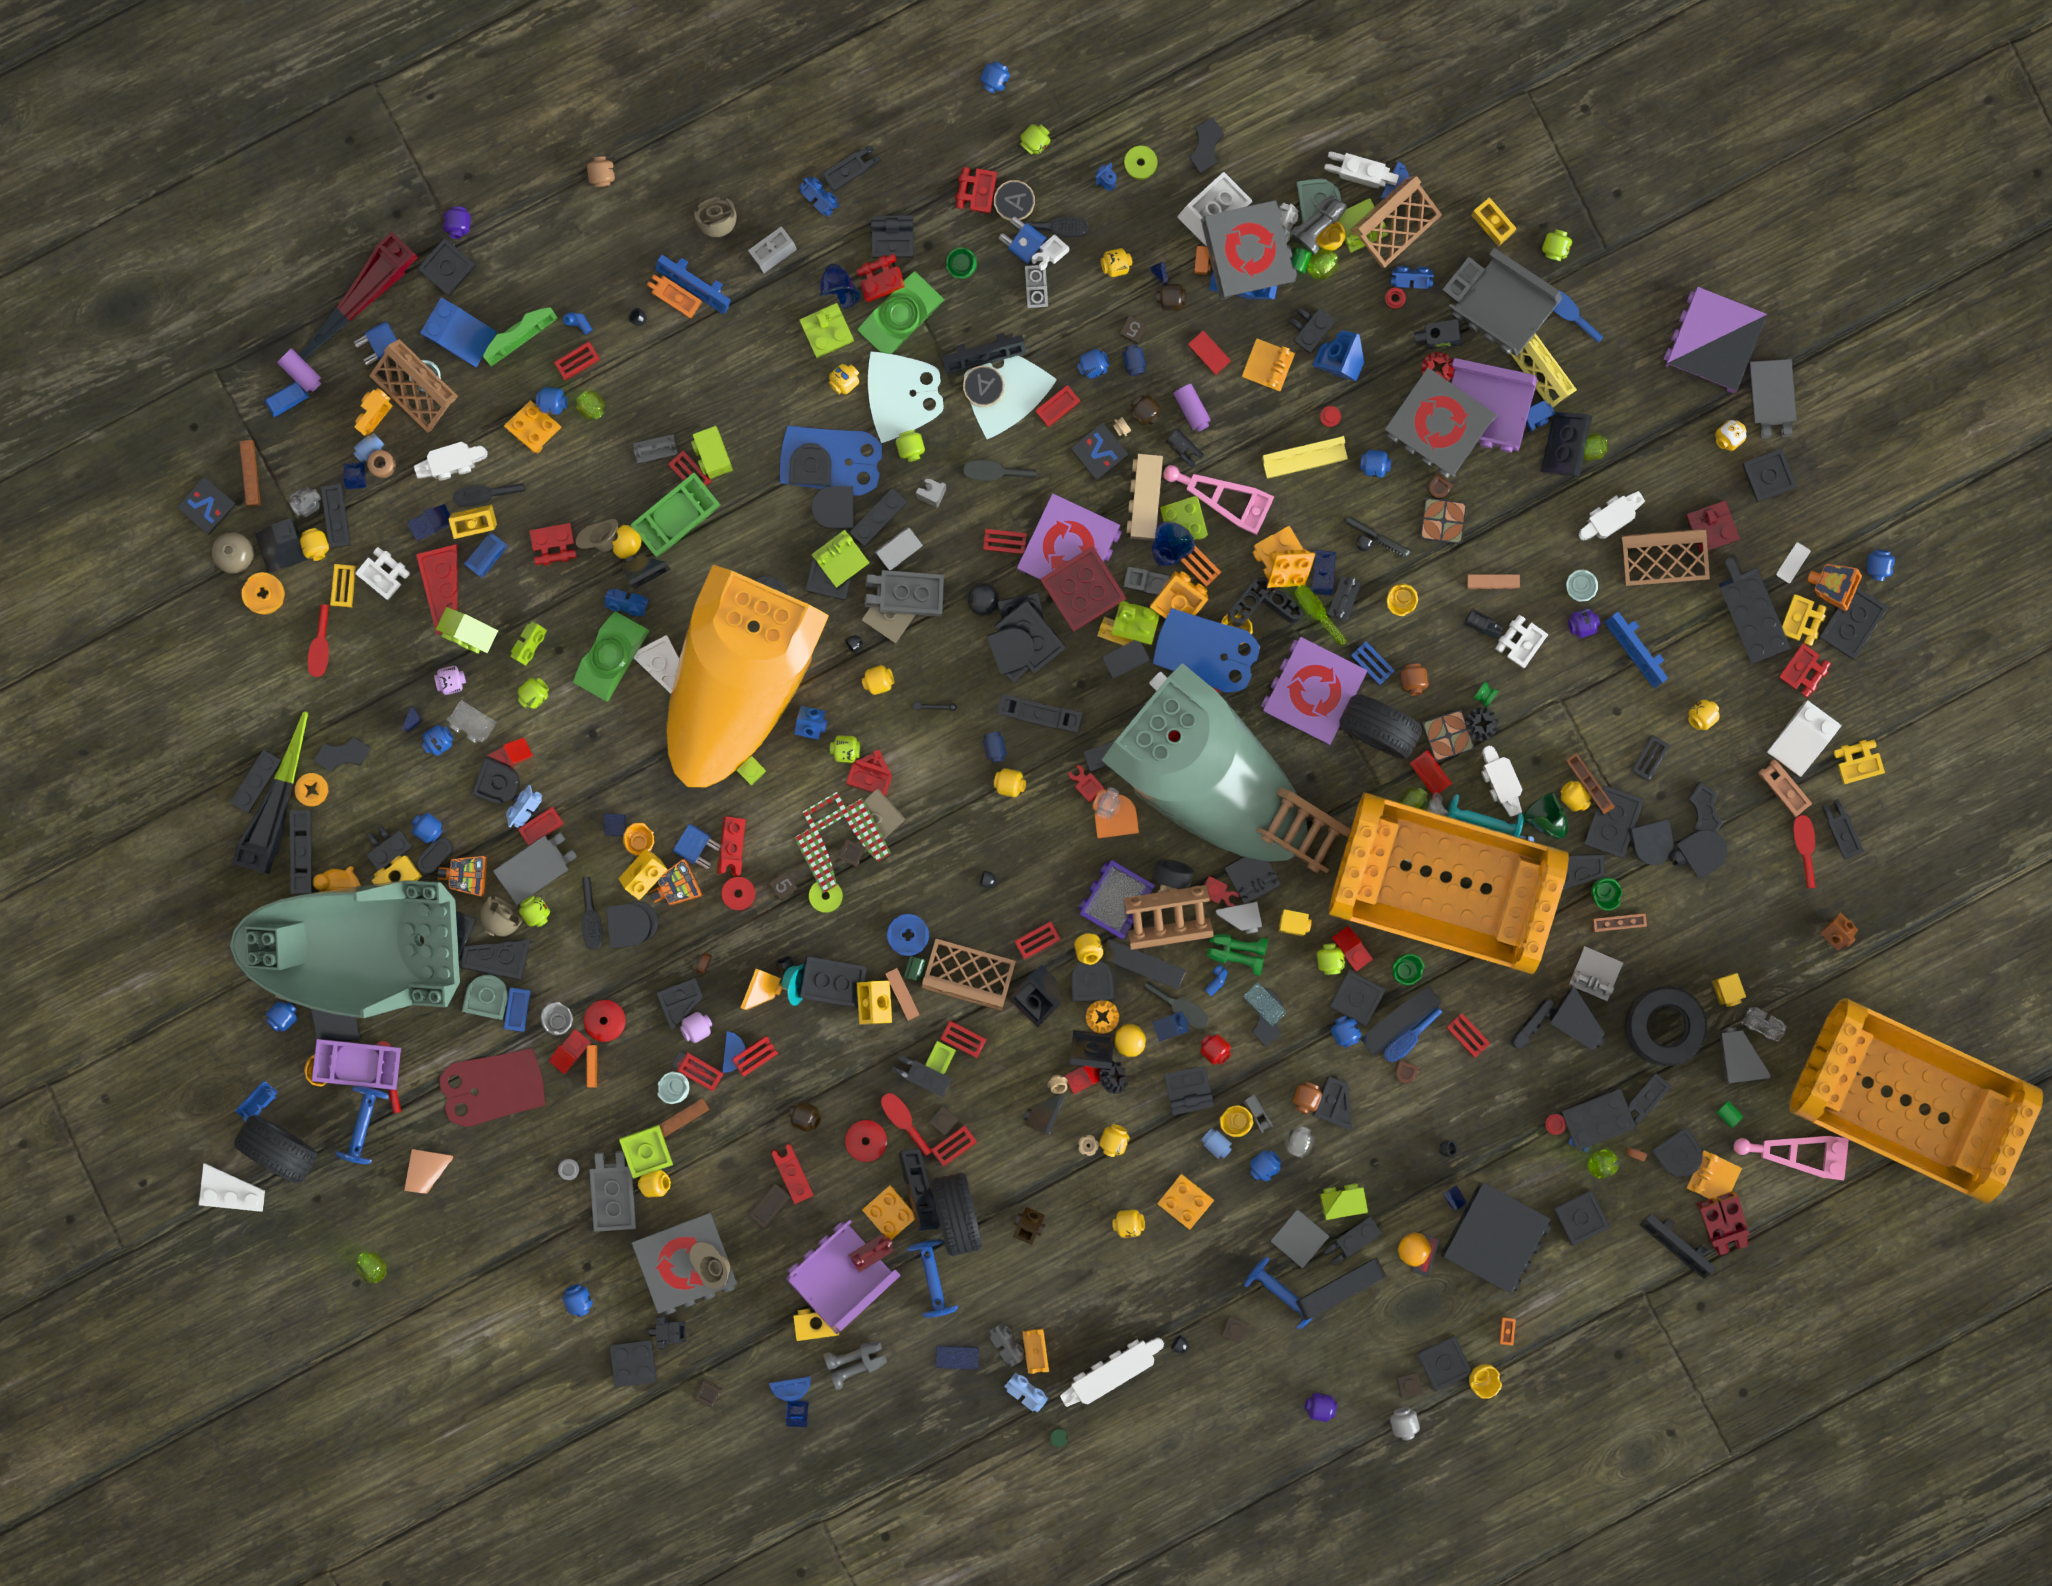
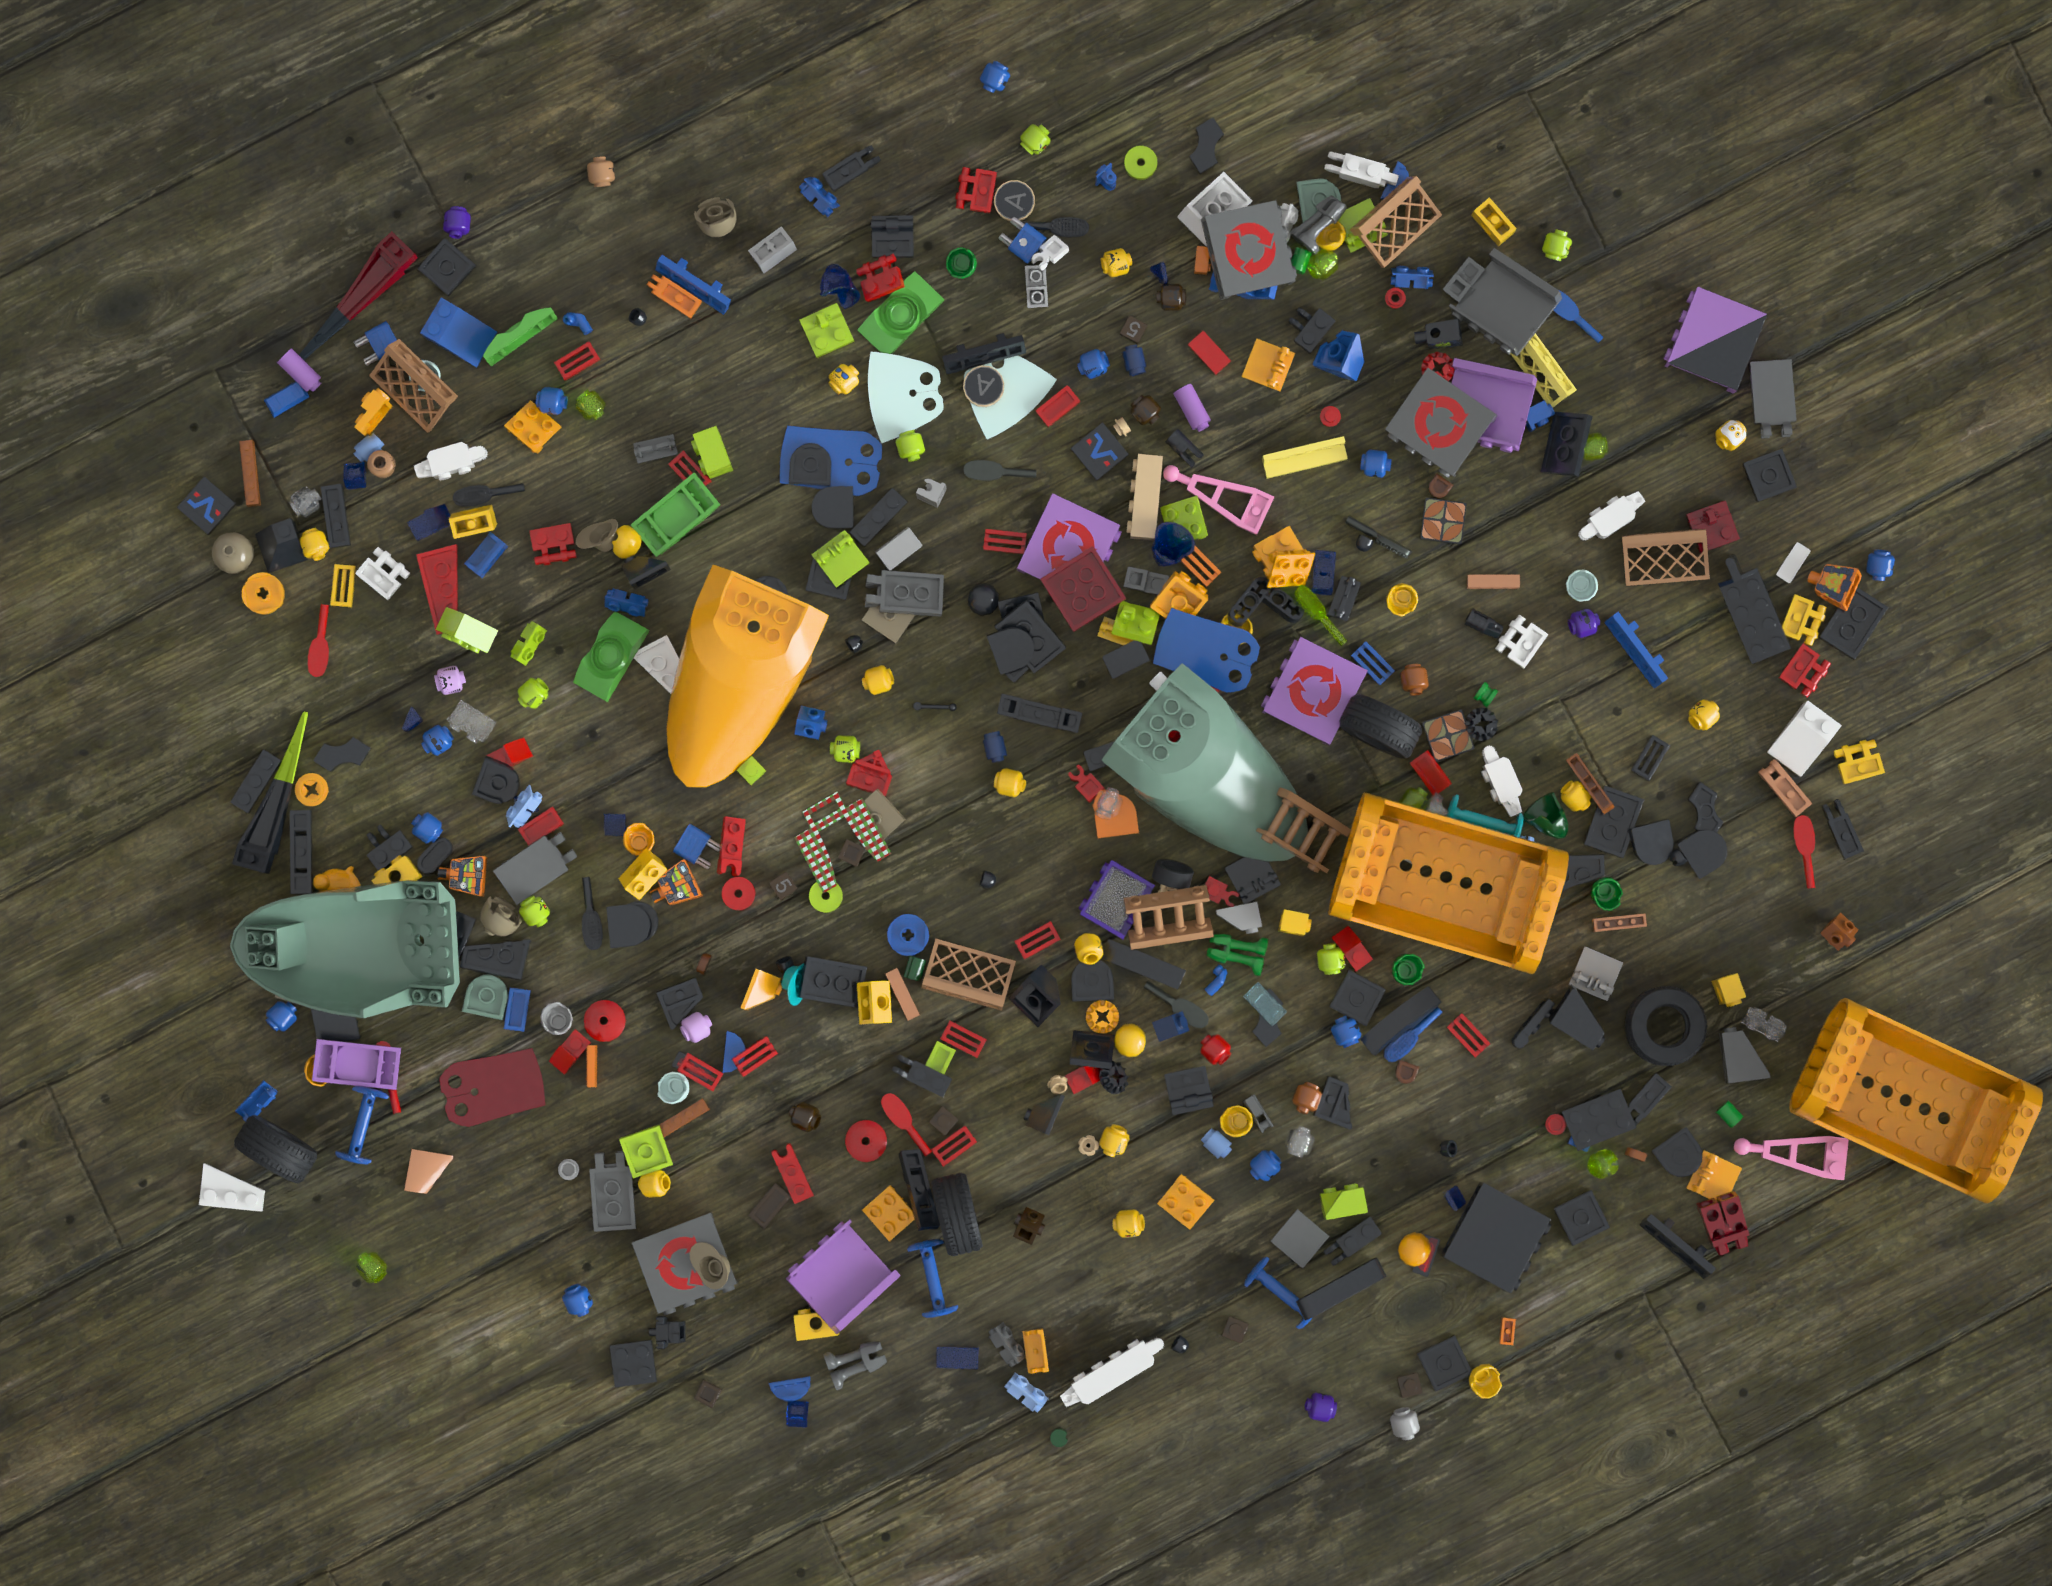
(871, 1252): dark red hinge -> none

